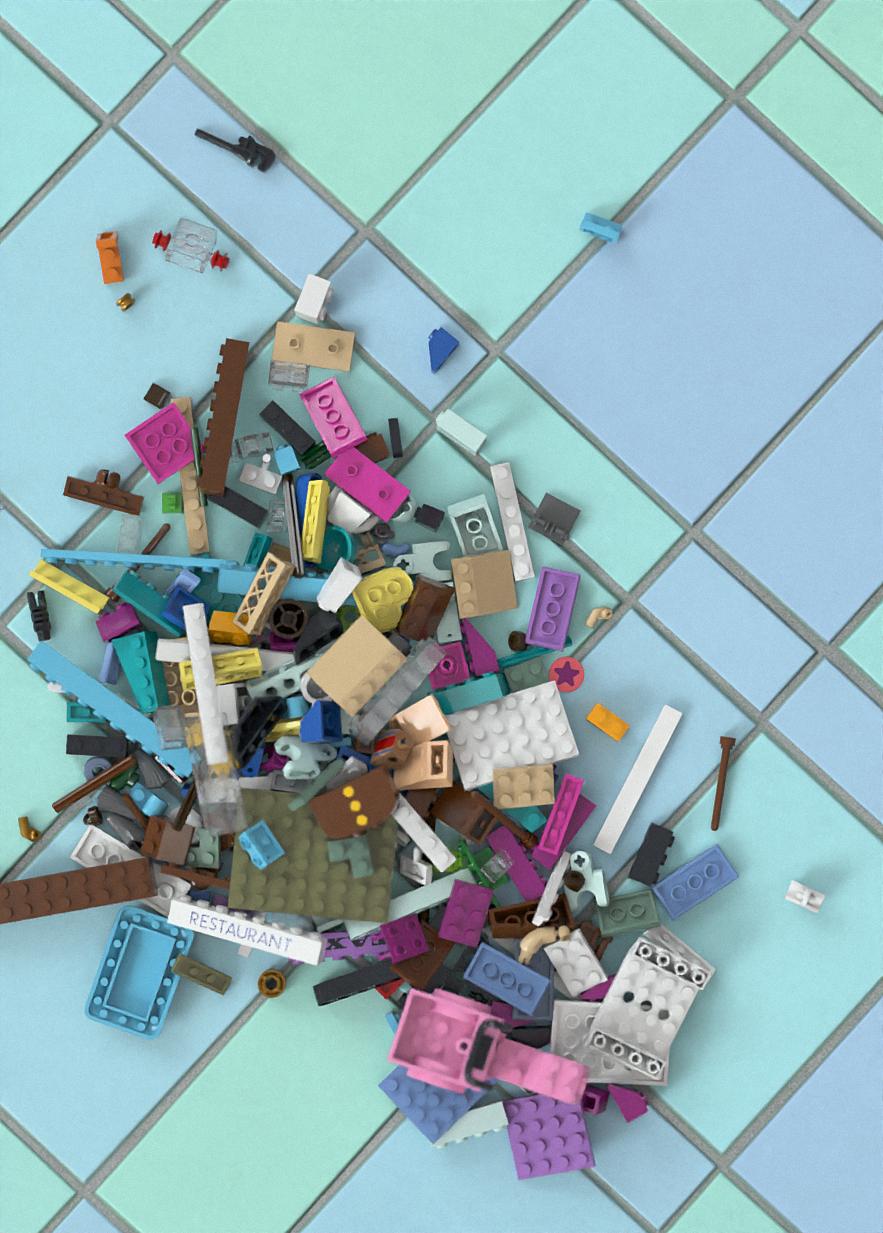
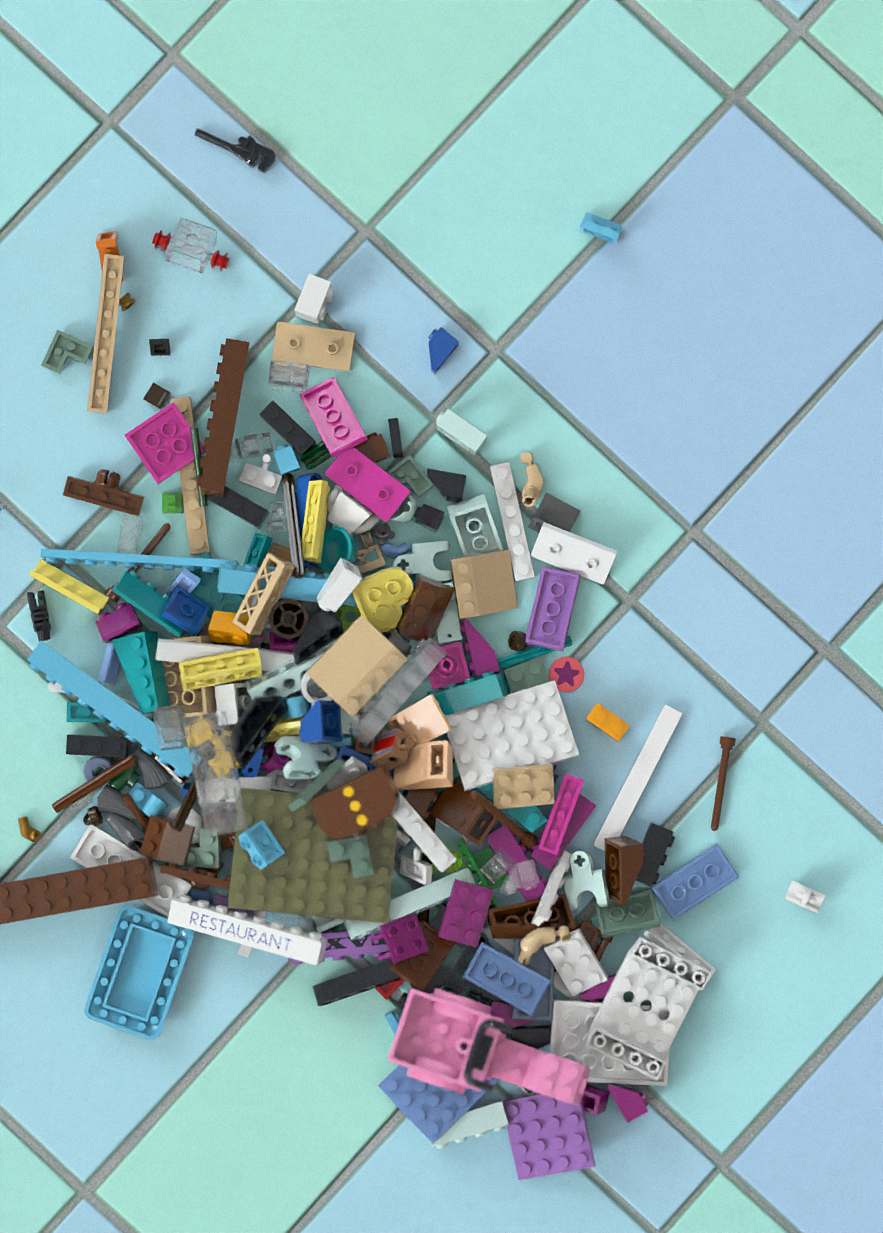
(65, 346): none -> sand green plate
(105, 333): none -> tan plate
(159, 347): none -> pearl dark grey slope
(201, 974): olive tile -> none
(205, 684): white plate -> none
(281, 983): pearl gold wheel -> none
(410, 472): none -> sand green plate
(448, 484): none -> black slope
(520, 875): none -> clear slope
(534, 483): none -> tan arm
(573, 553): none -> white plate
(574, 880): dark brown tile -> none
(598, 614): tan arm -> none
(622, 866): none -> reddish brown slope

